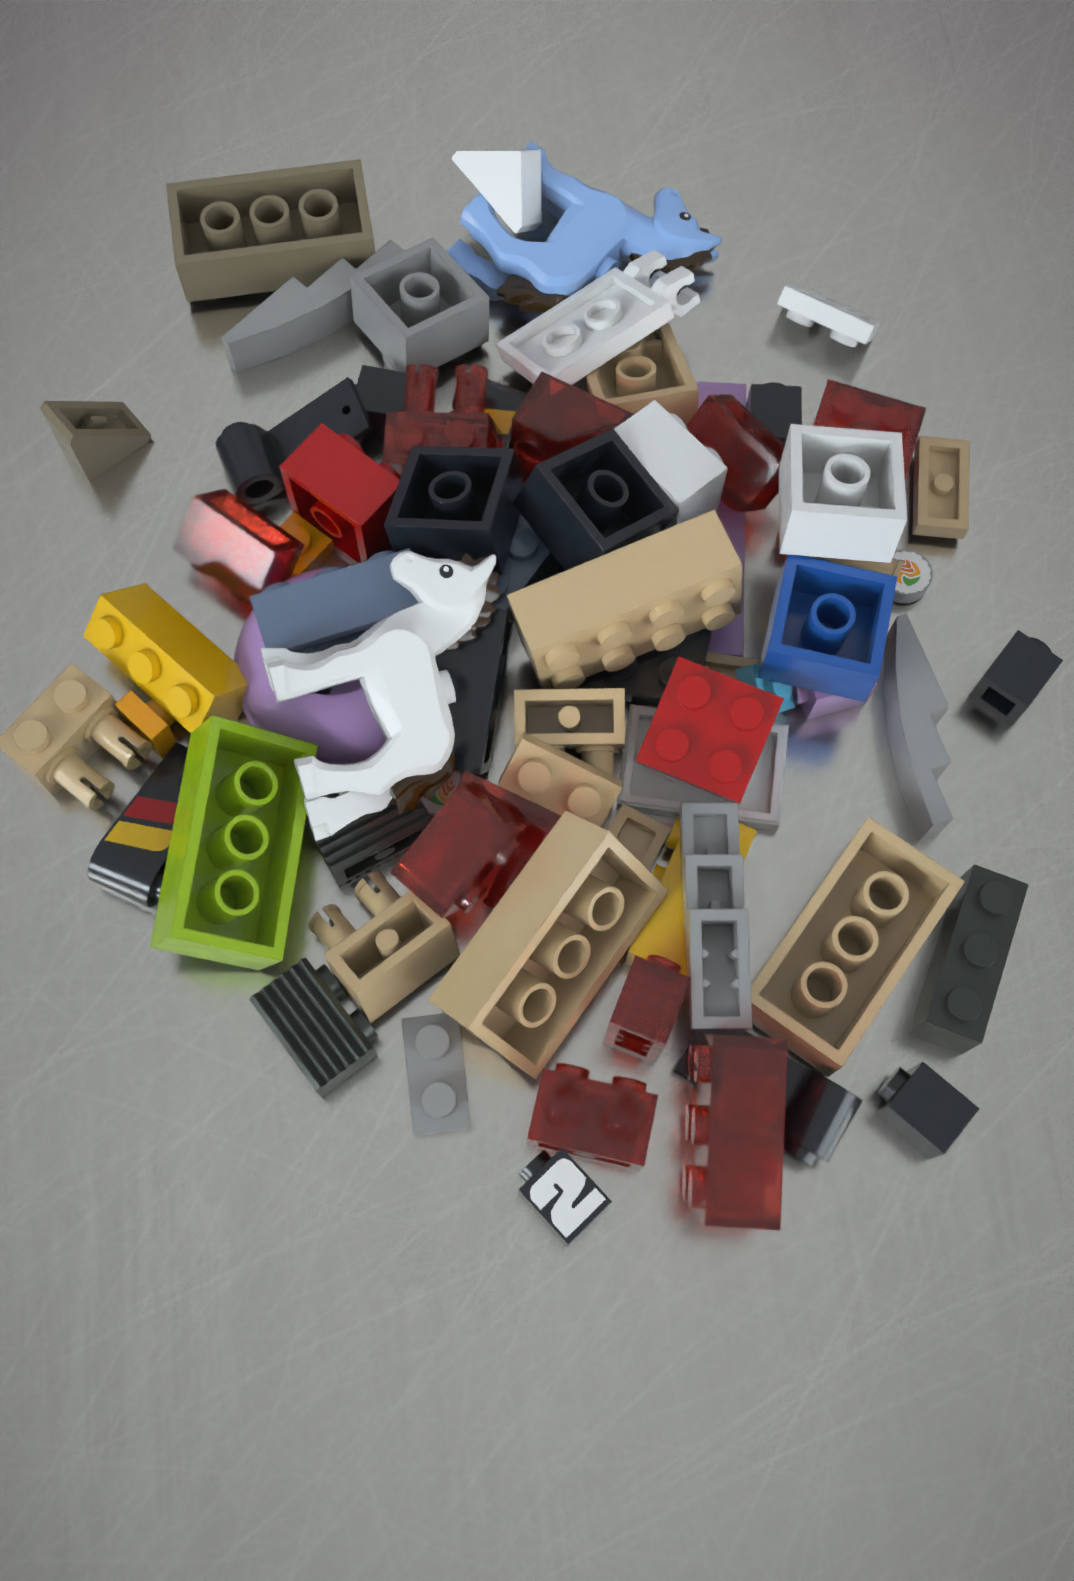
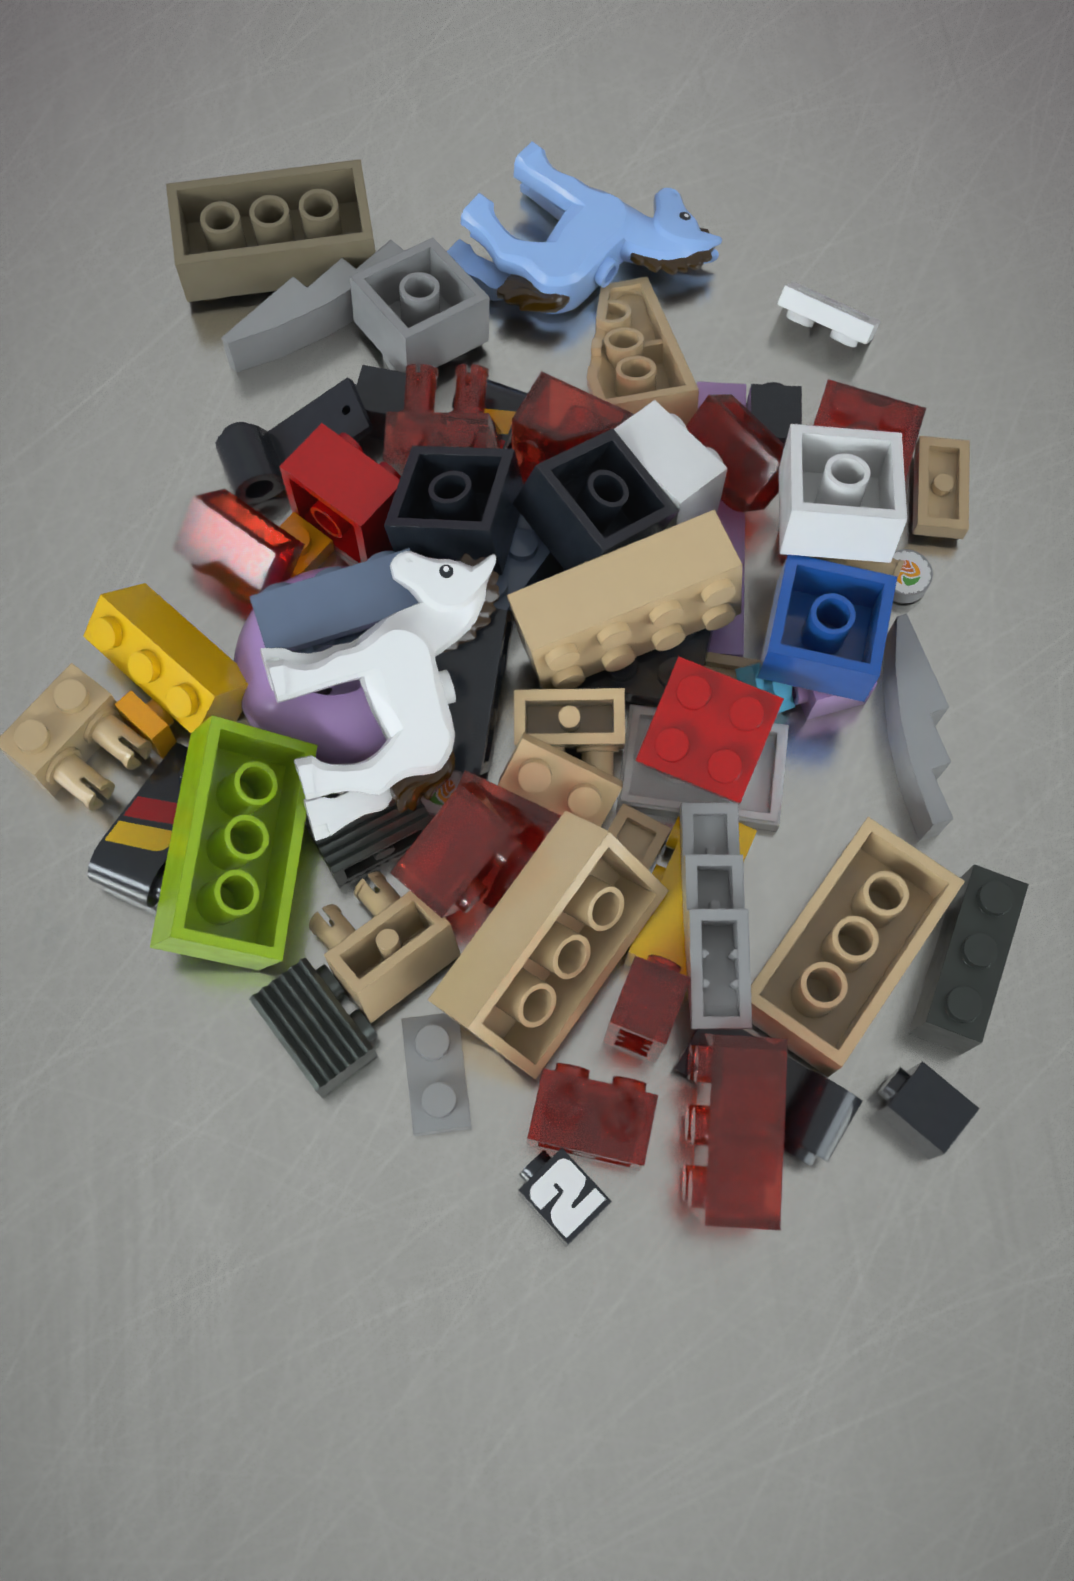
(94, 433): dark tan slope -> none
(508, 182): white slope -> none
(600, 320): white tile -> none
(1016, 677): black brick -> none

